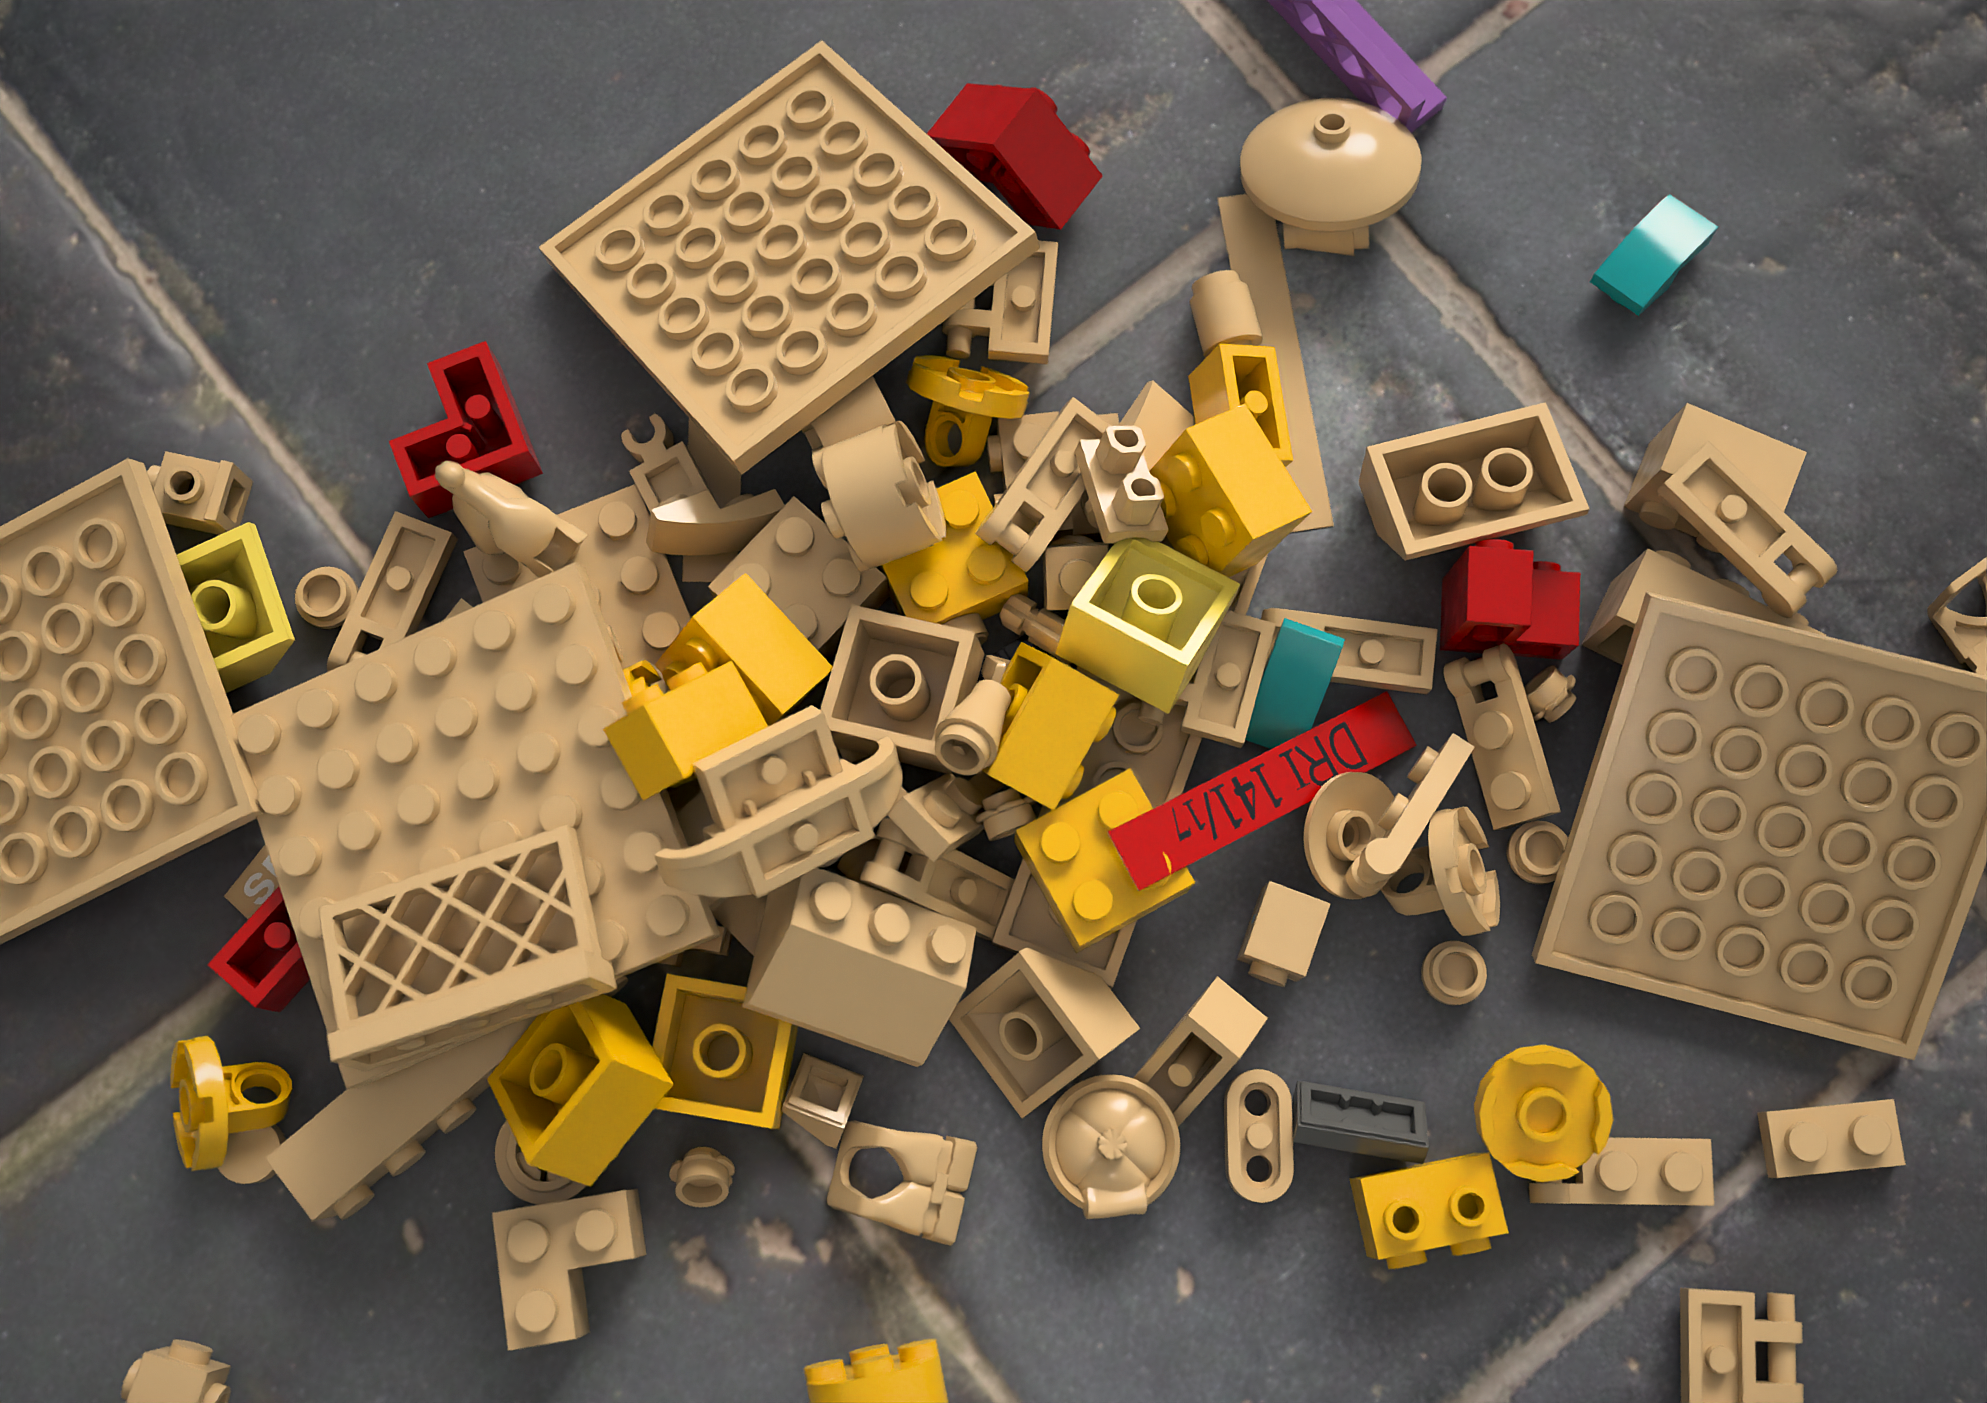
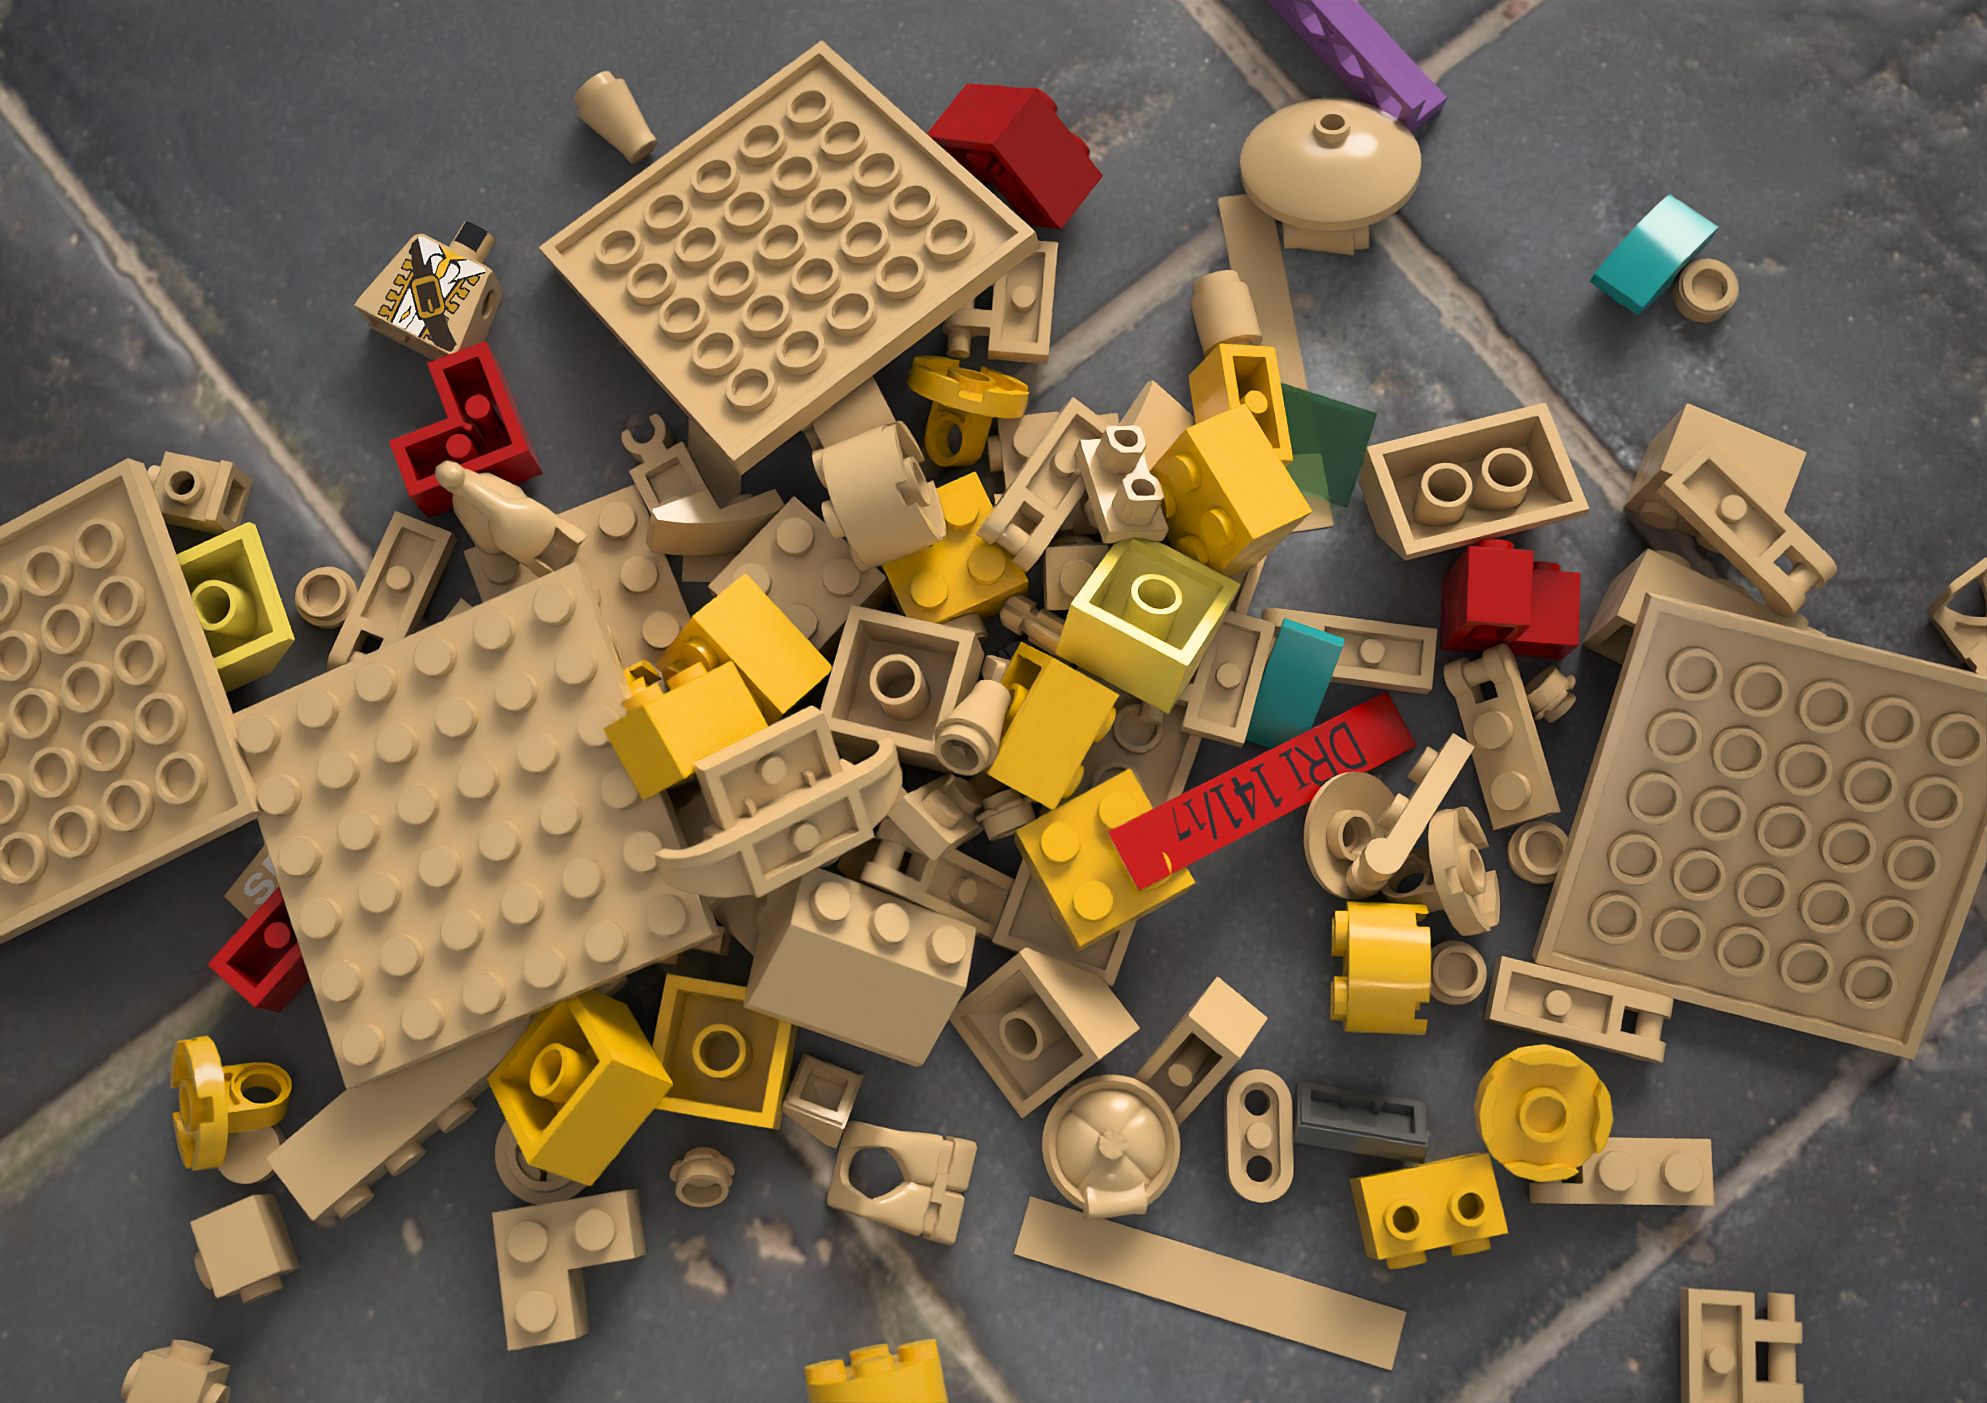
(244, 1248): none -> tan brick
(436, 294): none -> torso
(462, 1007): tan fence -> none
(613, 113): none -> tan cone
(1211, 1283): none -> tan sticker
(1282, 934): tan brick -> none
(1326, 443): none -> clear green piece
(1382, 967): none -> yellow brick
(1577, 1008): none -> tan plate
(1705, 290): none -> tan tile
(1831, 1138): tan plate -> none

